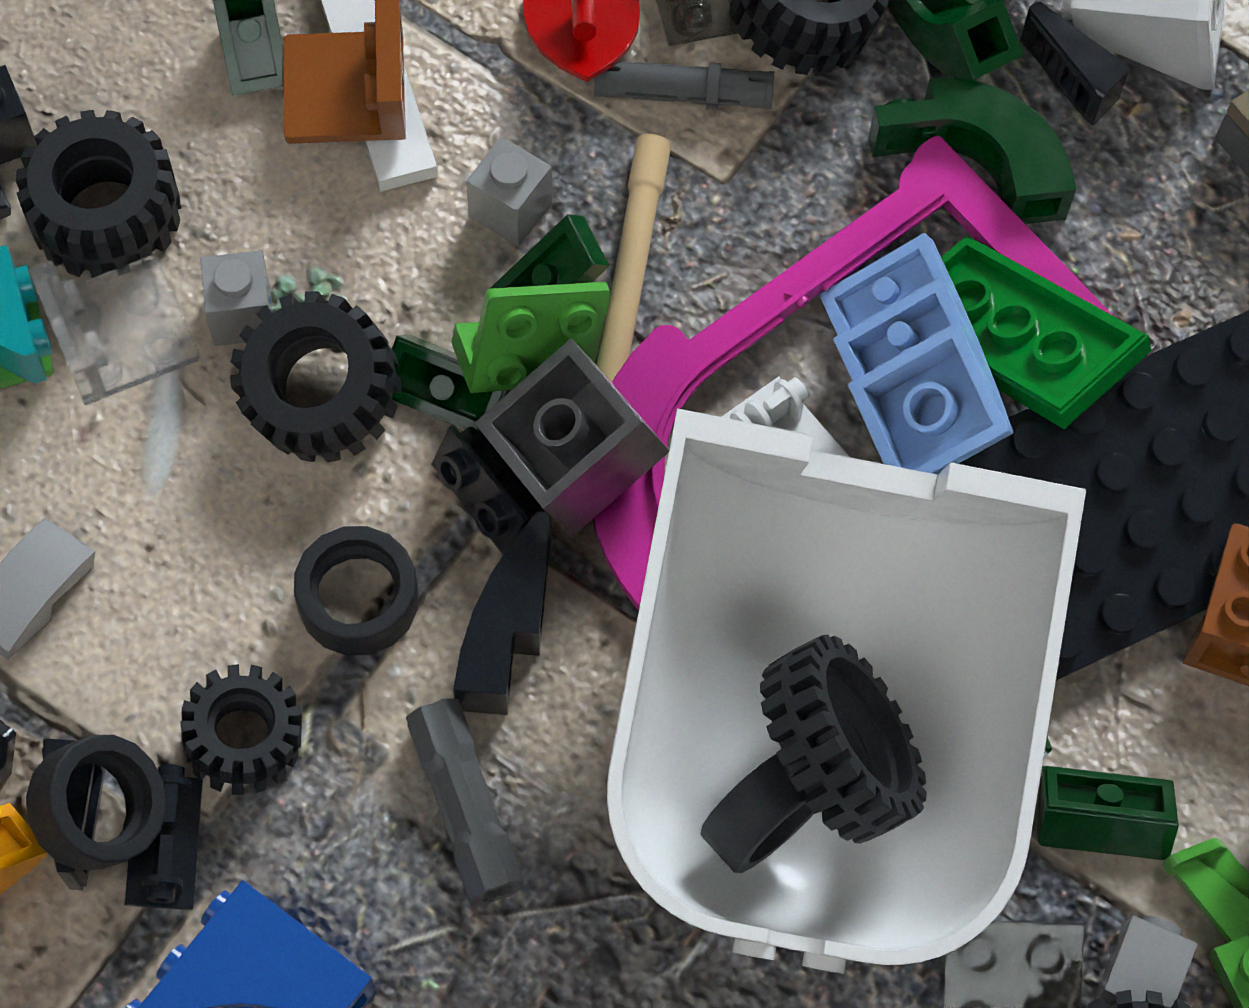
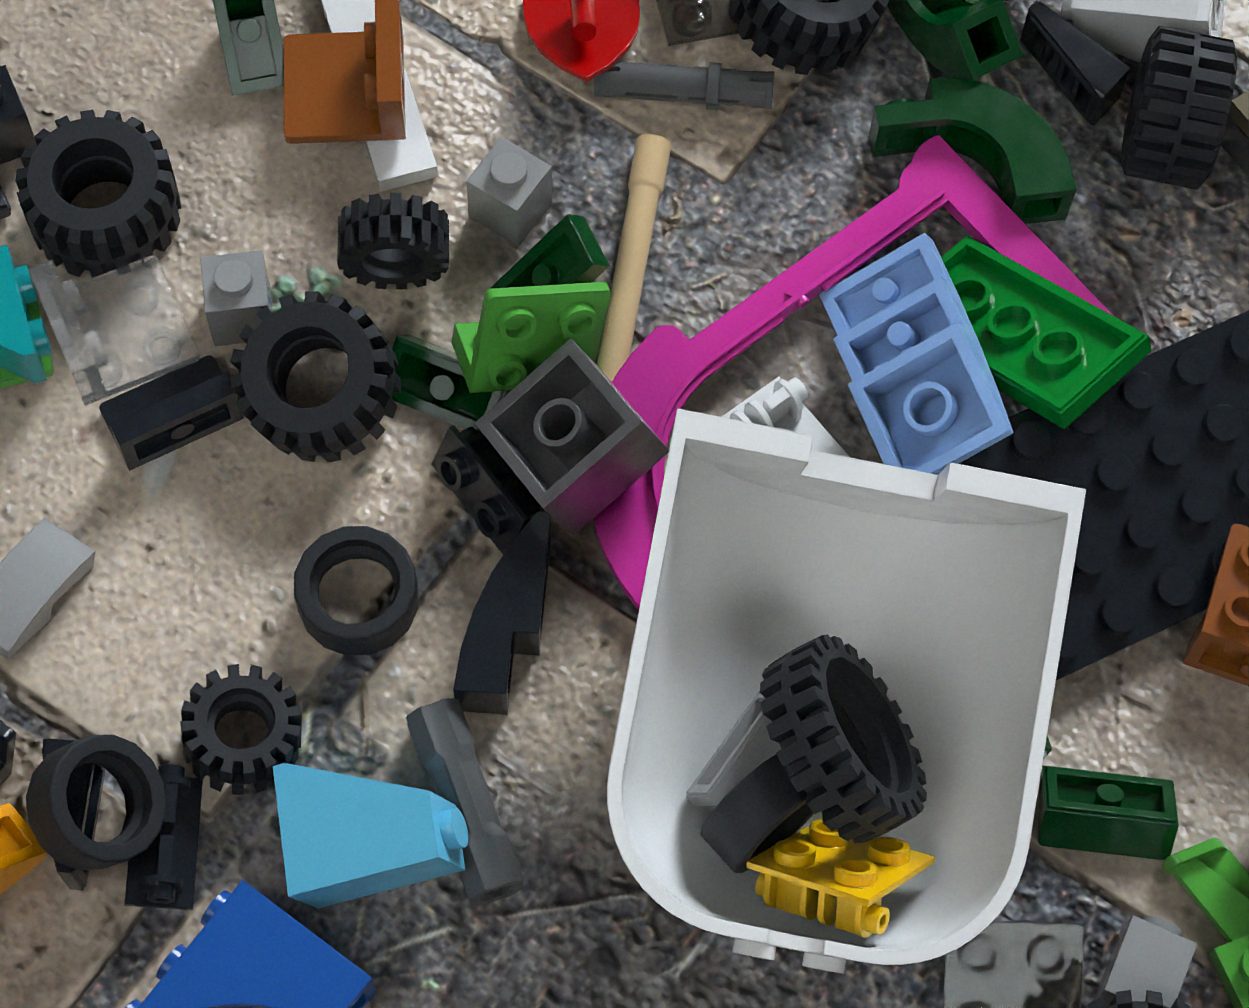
(171, 411): none -> black panel
(361, 835): none -> medium azure slope
(393, 241): none -> black tyre
(736, 757): none -> light grey slope
(835, 878): none -> yellow hinge
(1179, 107): none -> black tyre

